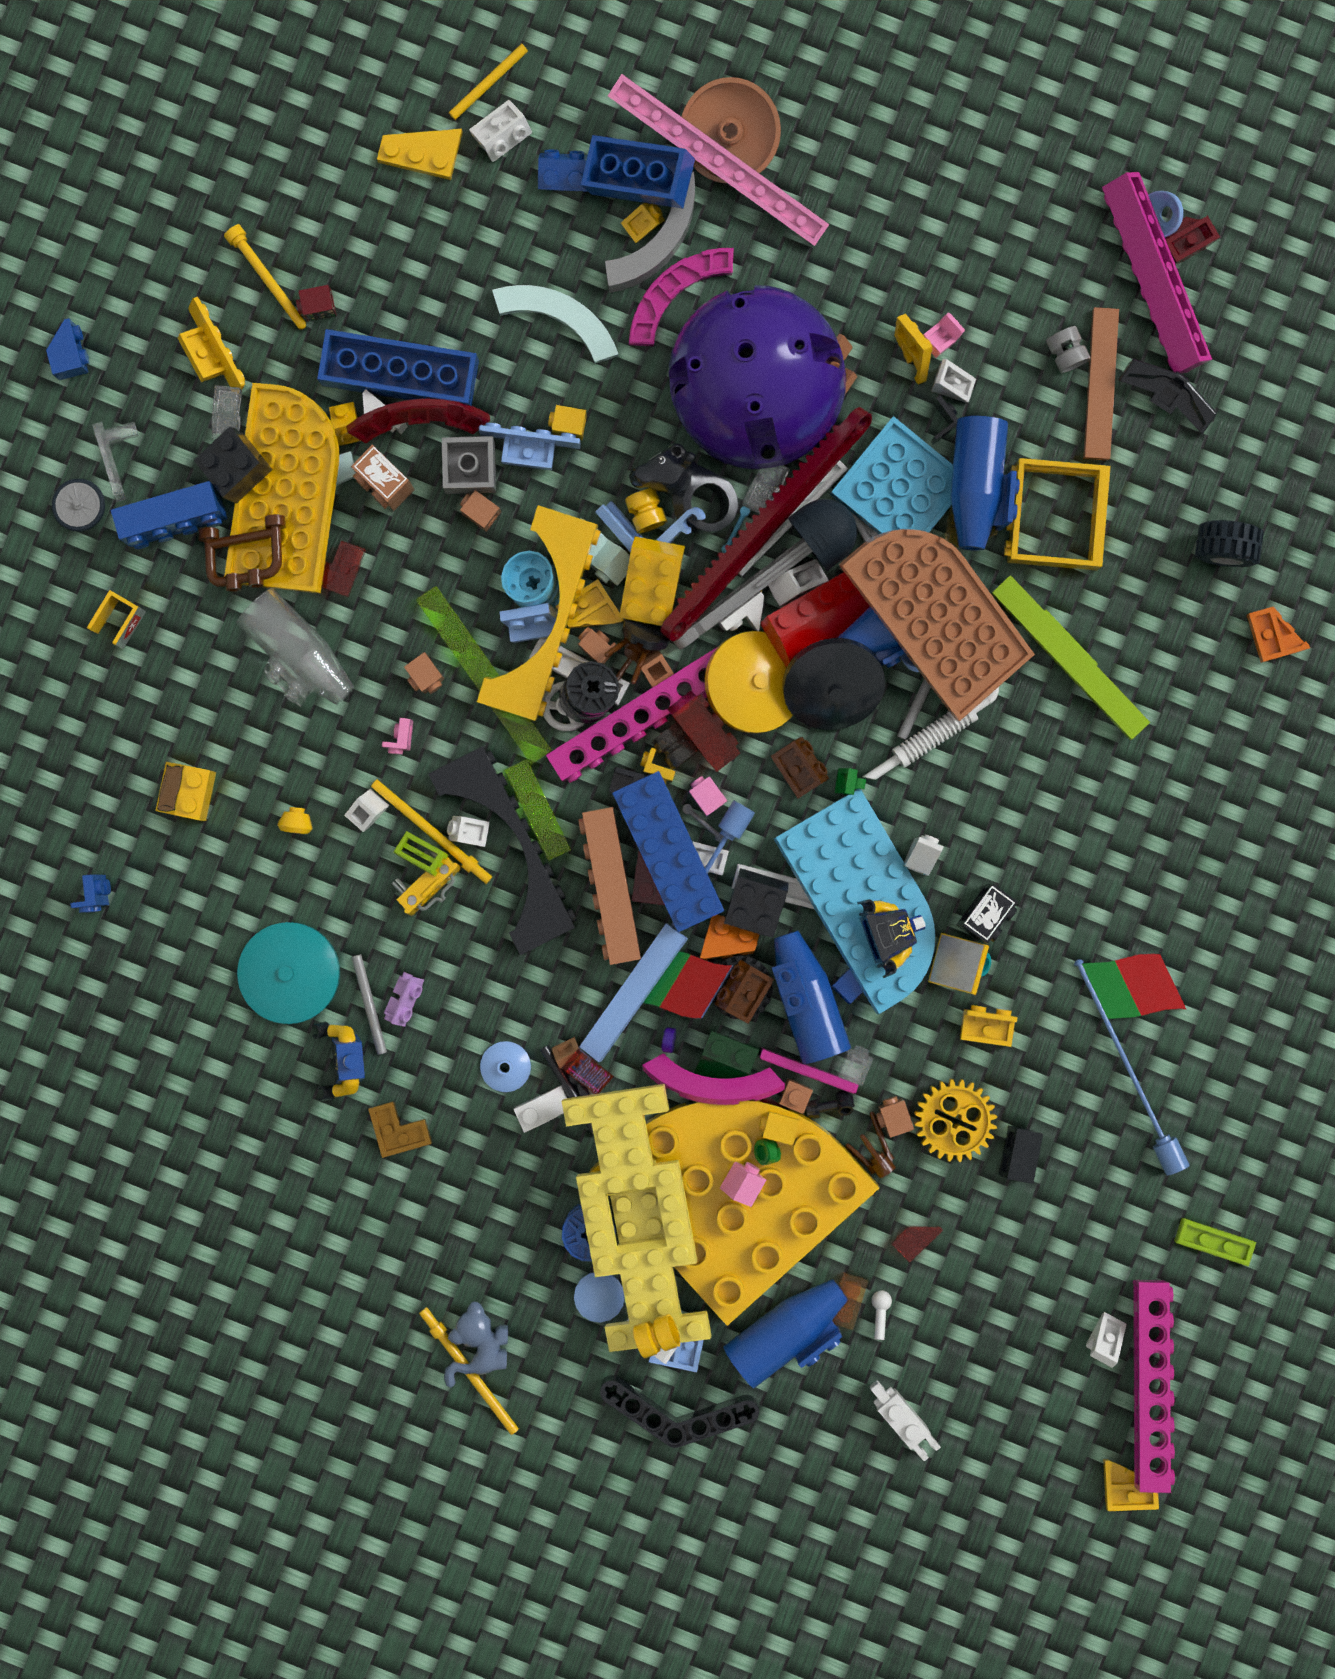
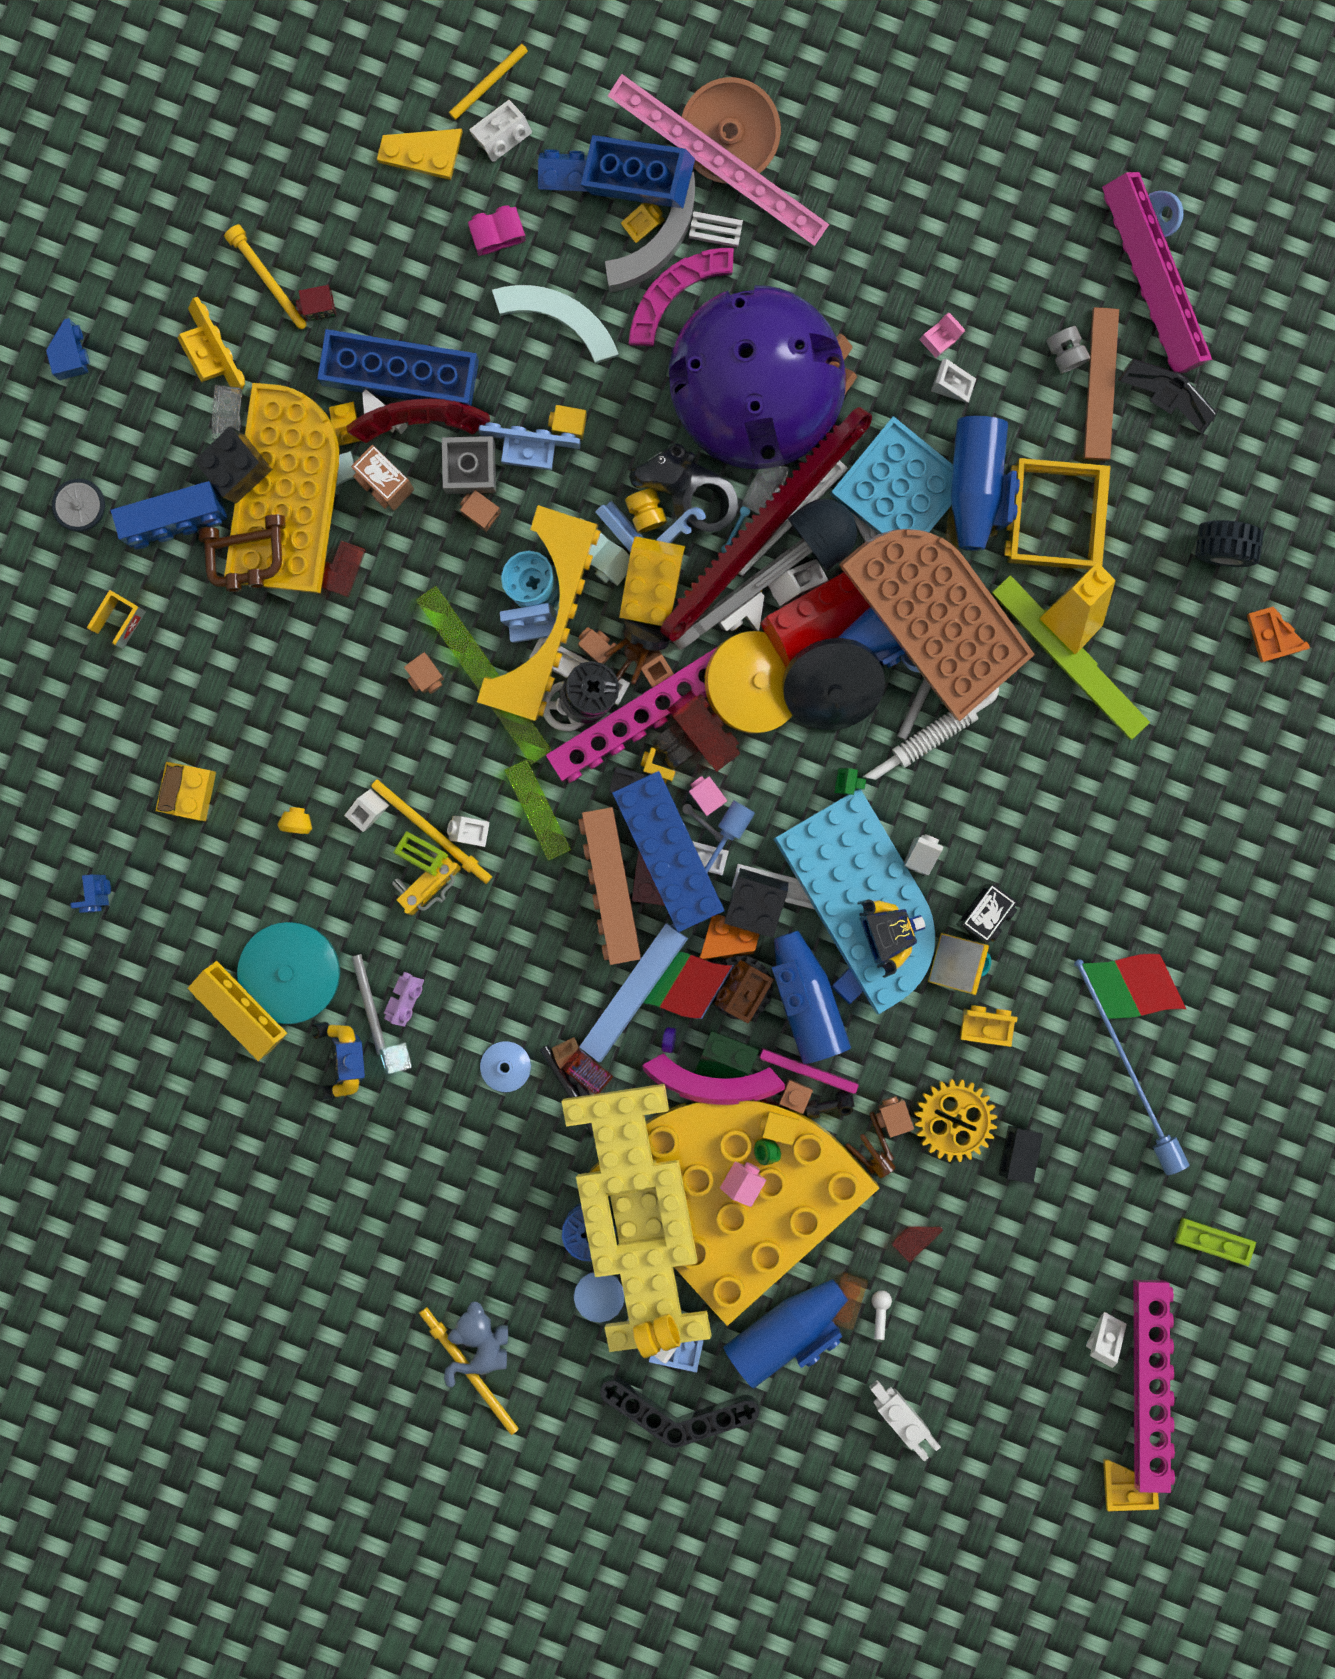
(109, 436): clear piece -> none
(237, 1010): none -> yellow brick
(297, 652): clear piece -> none
(393, 1136): pearl gold plate -> none
(395, 1058): none -> clear light blue tile
(403, 734): bright pink bracket -> none
(477, 780): black arch -> none
(496, 230): none -> dark pink brick
(540, 1109): white slope -> none
(594, 608): yellow wing -> none
(718, 229): none -> white tile
(800, 766): reddish brown bracket -> none
(855, 1065): clear brick -> none
(914, 346): yellow wing -> none
(949, 414): black bracket -> none
(1081, 608): none -> yellow slope
(1191, 238): dark red slope -> none

